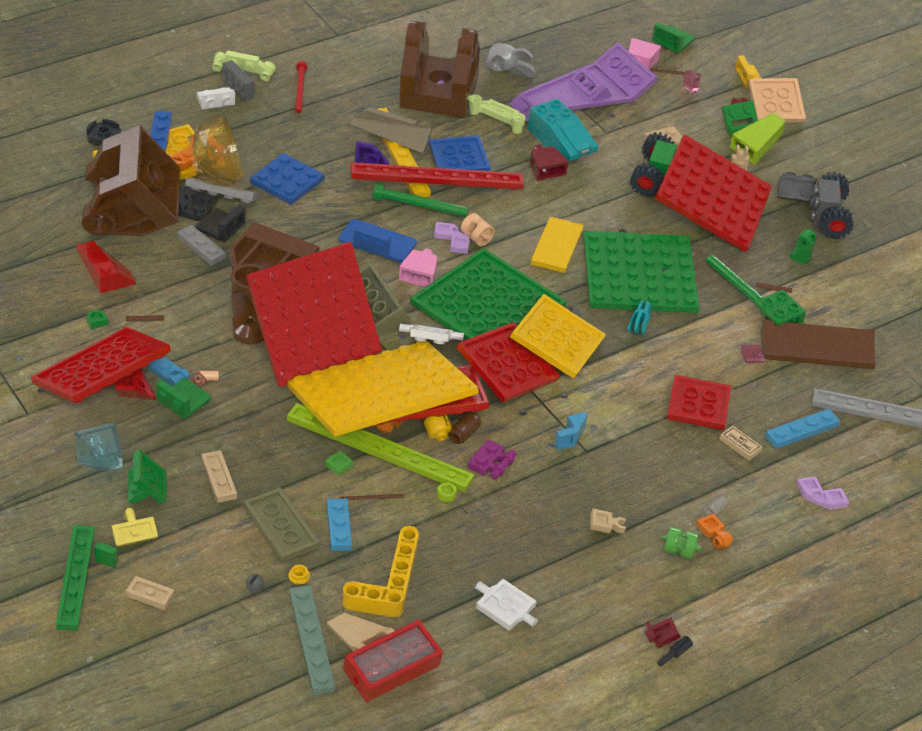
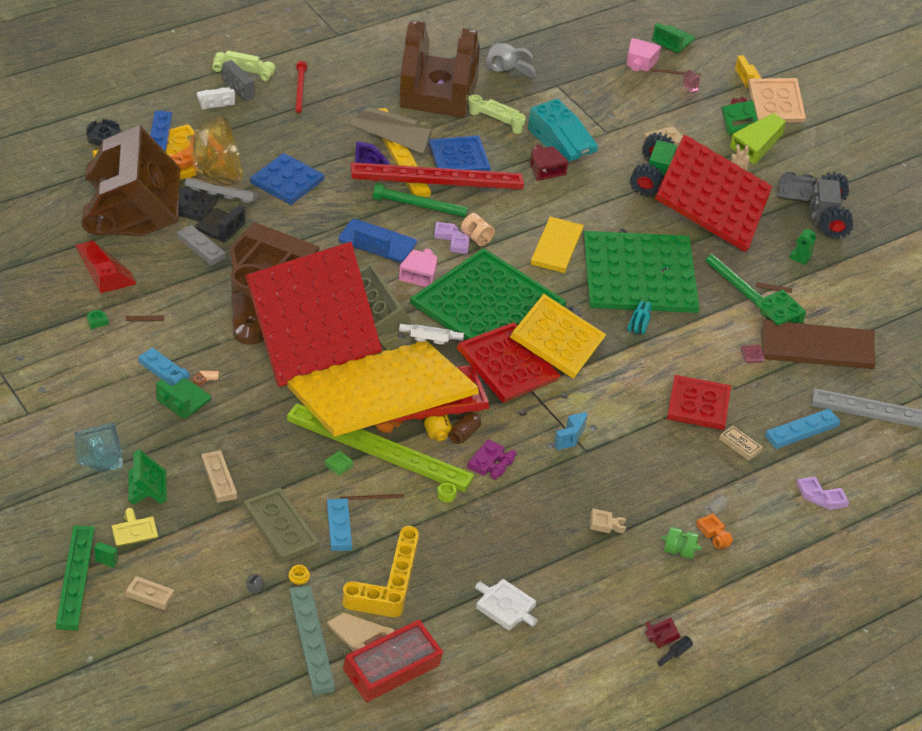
(100, 364): red plate -> none
(135, 386): red slope -> none
(613, 77): medium lavender wing -> none

